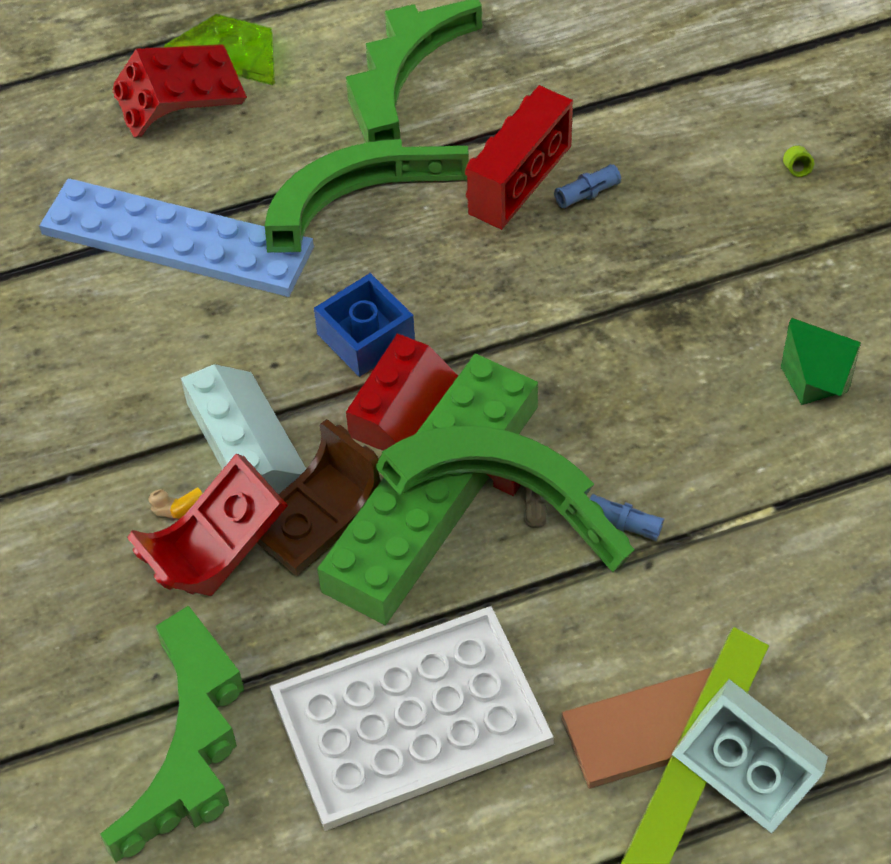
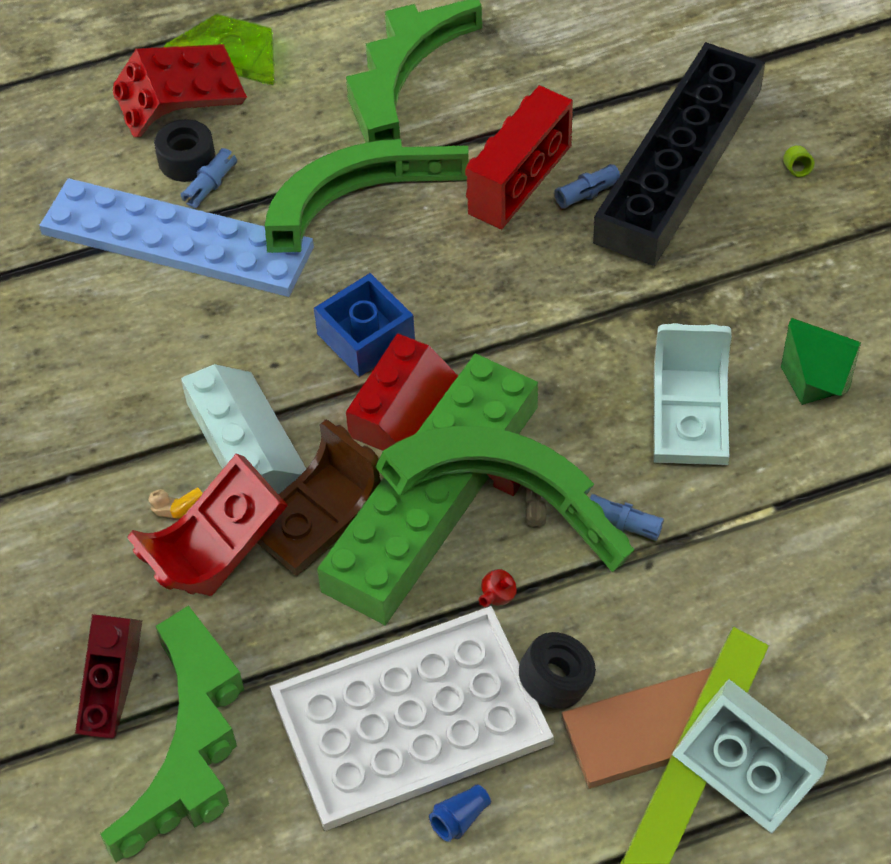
(107, 674): none -> dark red slope
(179, 136): none -> black tyre
(209, 178): none -> medium blue pin
(456, 814): none -> blue cone
(497, 588): none -> red piece
(546, 685): none -> black tyre
(678, 154): none -> black brick
(691, 394): none -> light aqua bracket

